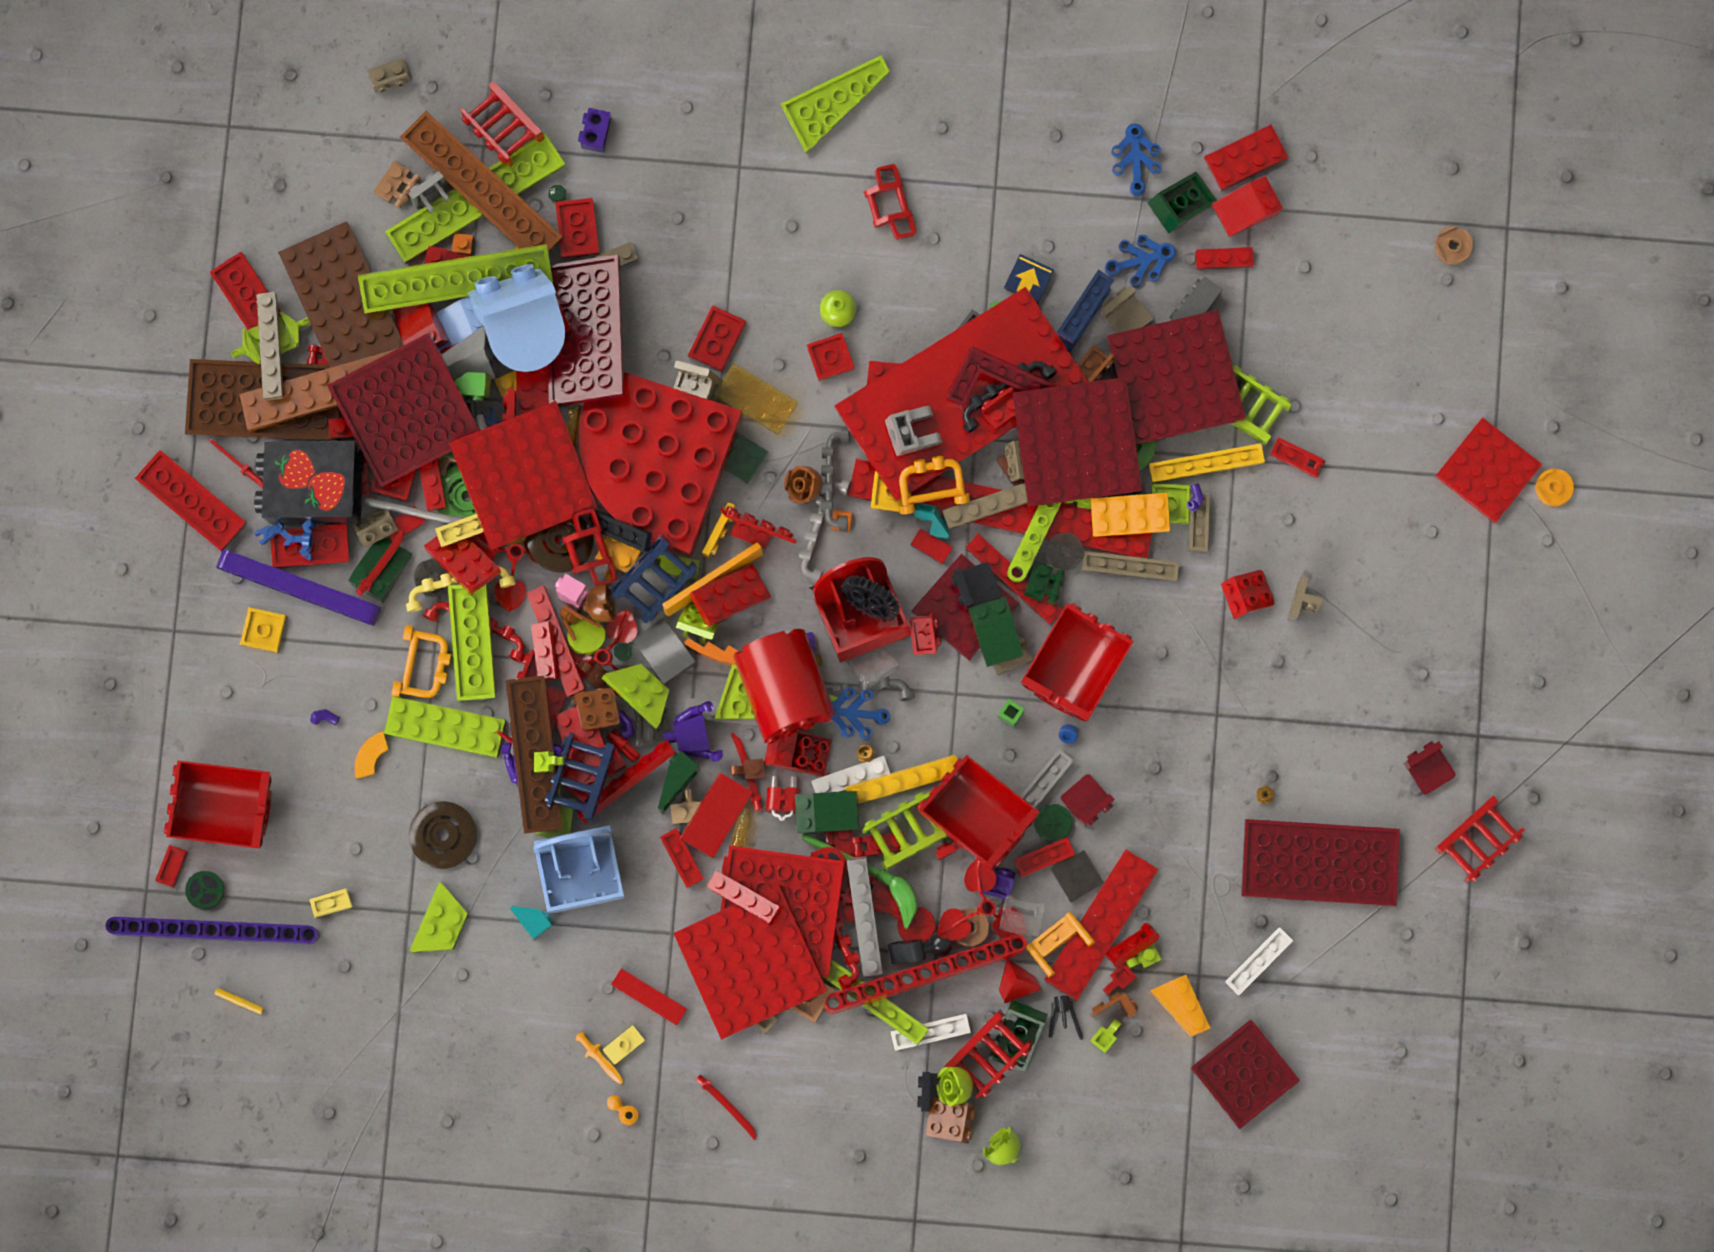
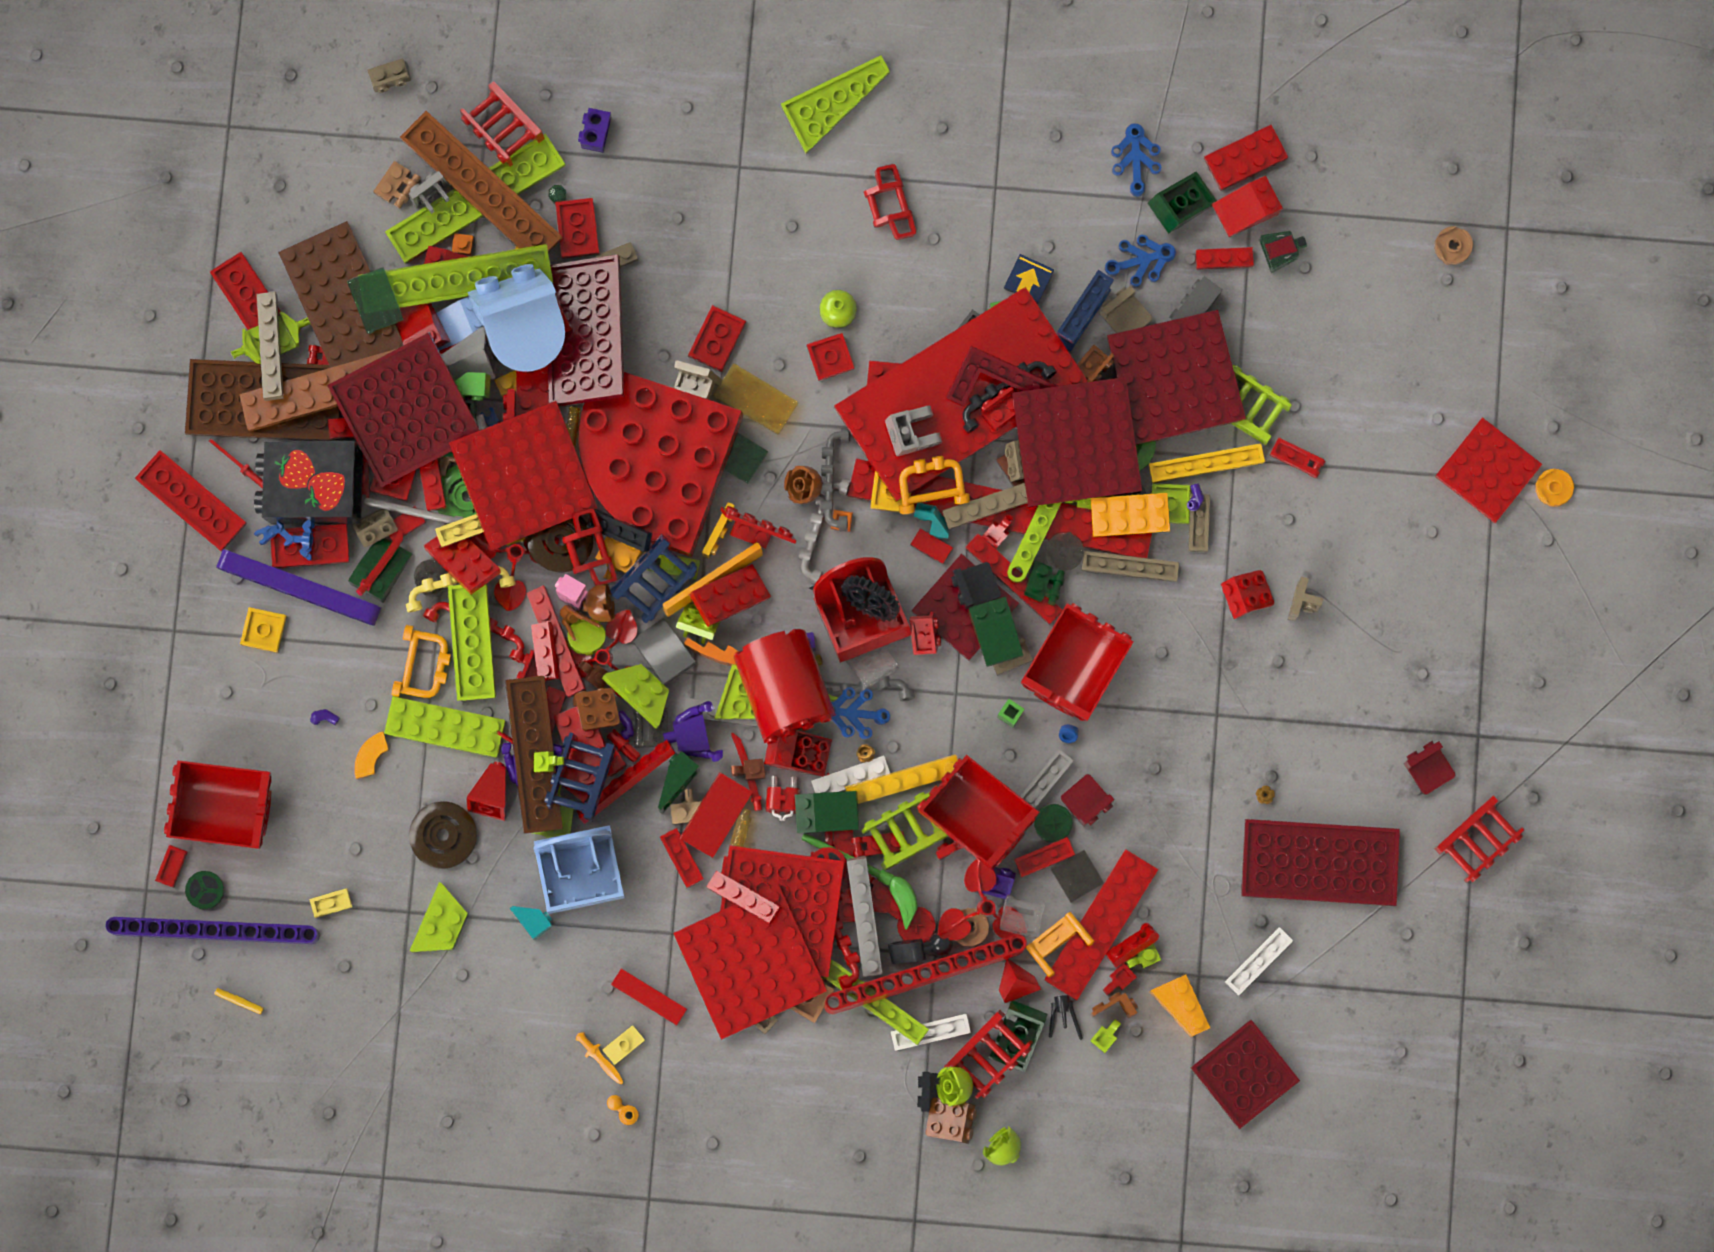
(375, 300): none -> clear green piece
(489, 793): none -> red slope
(623, 651): clear green tile -> none
(727, 1105): red sword -> none
(997, 532): none -> plate
(1281, 249): none -> torso

